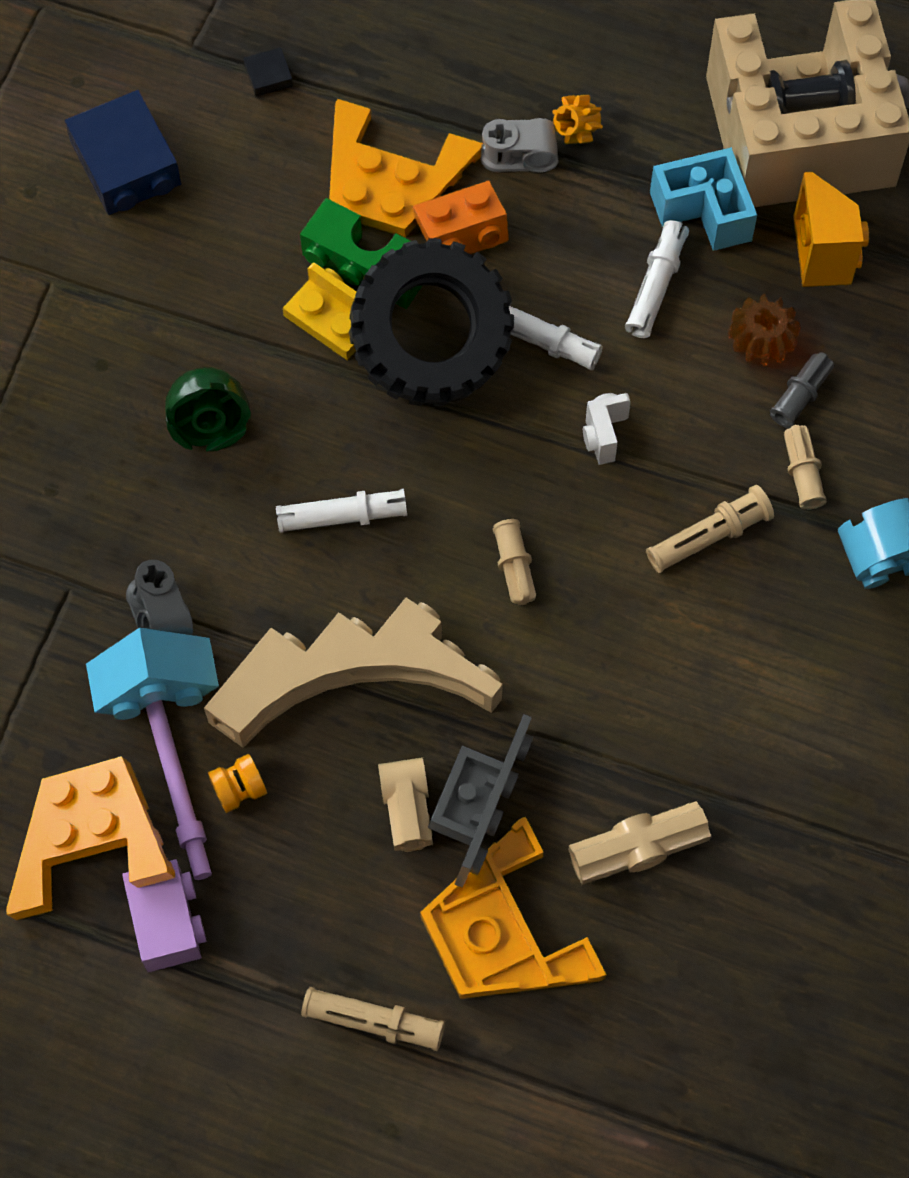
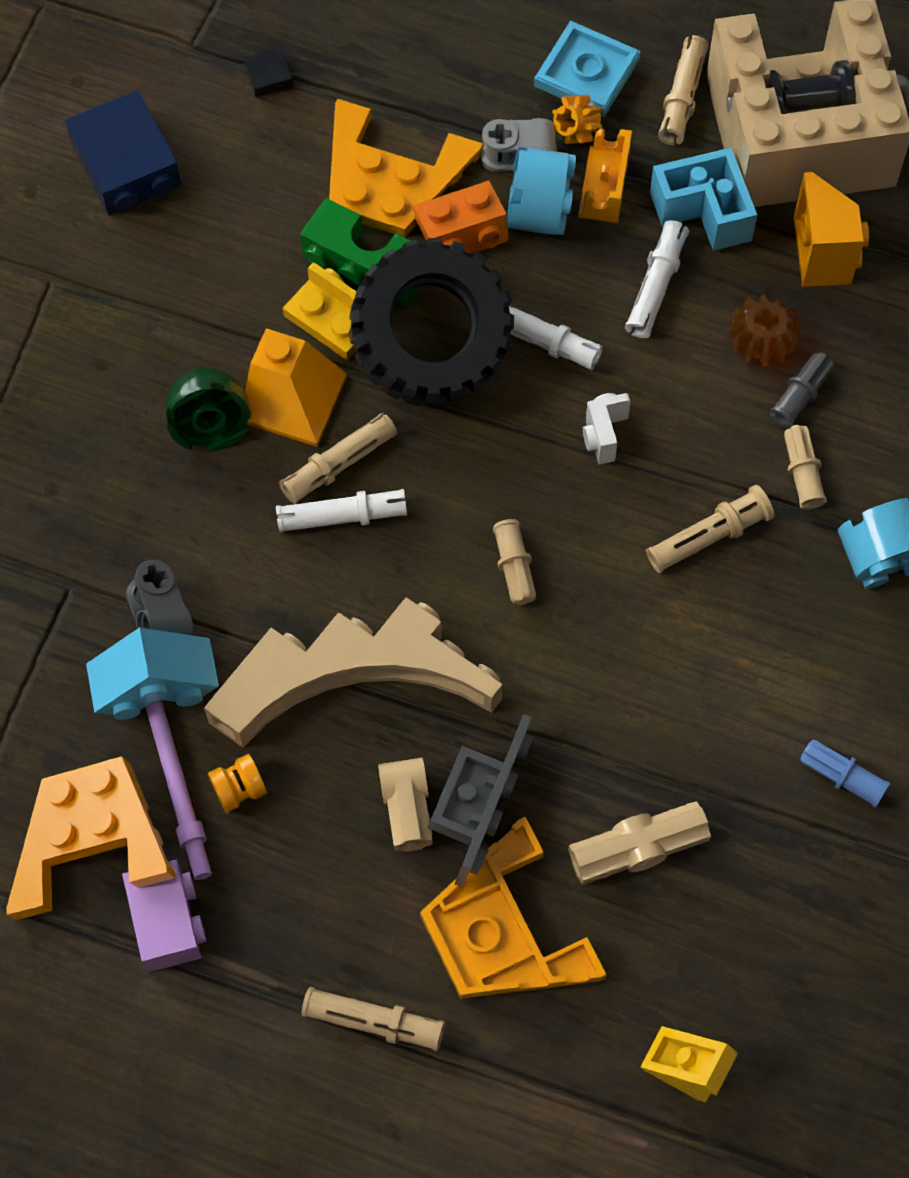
(292, 388): none -> light orange slope
(326, 466): none -> tan pin
(540, 191): none -> medium azure brick
(587, 64): none -> medium azure plate
(605, 177): none -> light orange hinge
(680, 102): none -> tan pin
(689, 1062): none -> yellow slope
(844, 772): none -> medium blue axle

